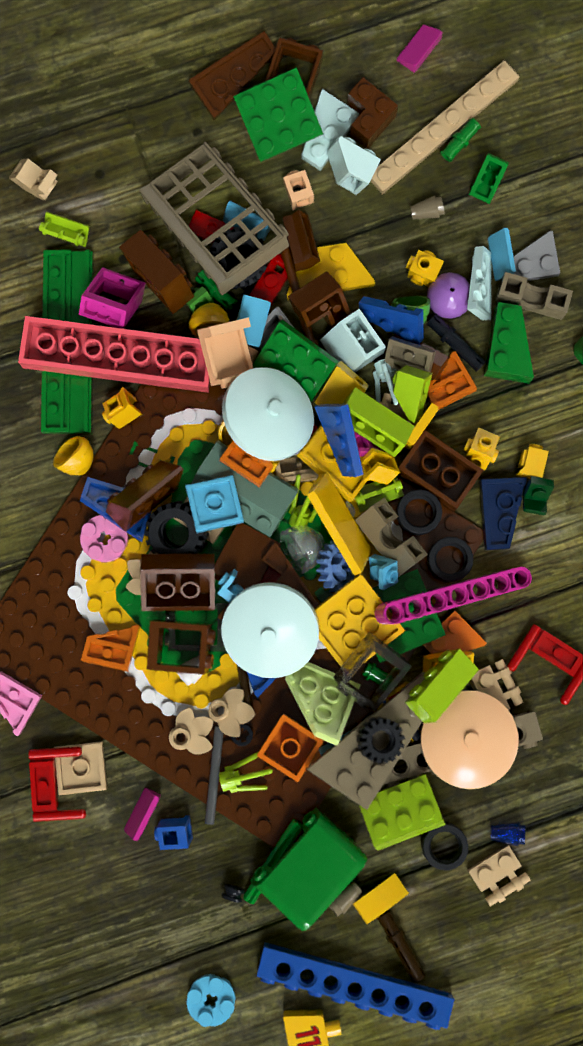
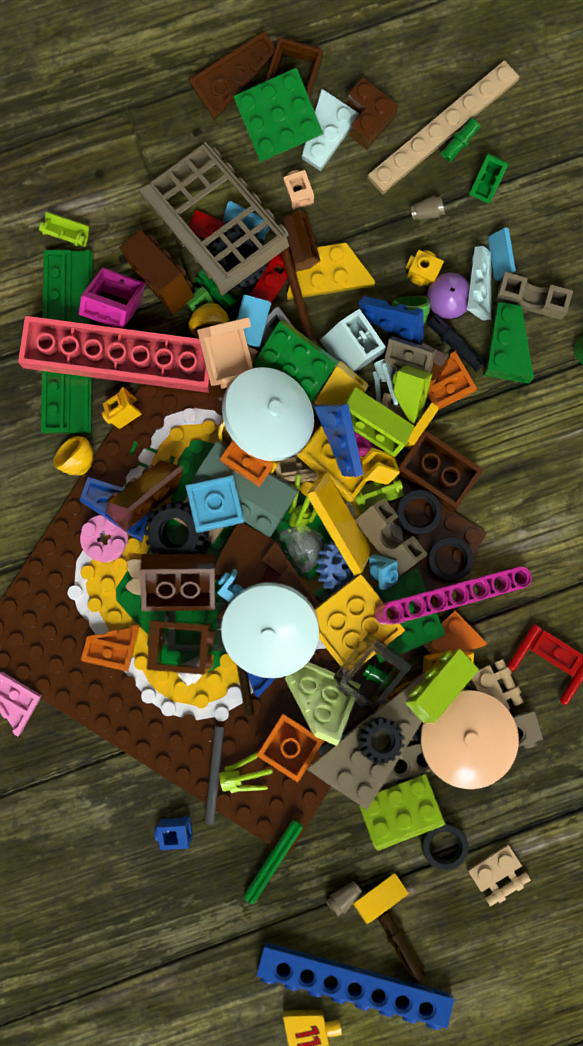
(34, 179): tan brick -> none
(45, 786): red plate -> none
(82, 772): tan tile -> none
(142, 813): dark pink slope -> none
(195, 731): tan plate -> none
(224, 1005): medium azure plate -> none
(233, 893): black bush -> none
(234, 713): tan plate -> none
(249, 738): black bush -> none
(311, 871): green windscreen -> none
(320, 300): reddish brown brick -> none
(352, 164): light aqua slope -> none
(420, 47): dark pink slope -> none
(482, 448): yellow brick -> none
(499, 510): dark blue wing -> none
(509, 833): clear blue cone -> none
(532, 461): yellow window -> none
(536, 495): dark green bracket -> none
(538, 259): light grey wing -> none

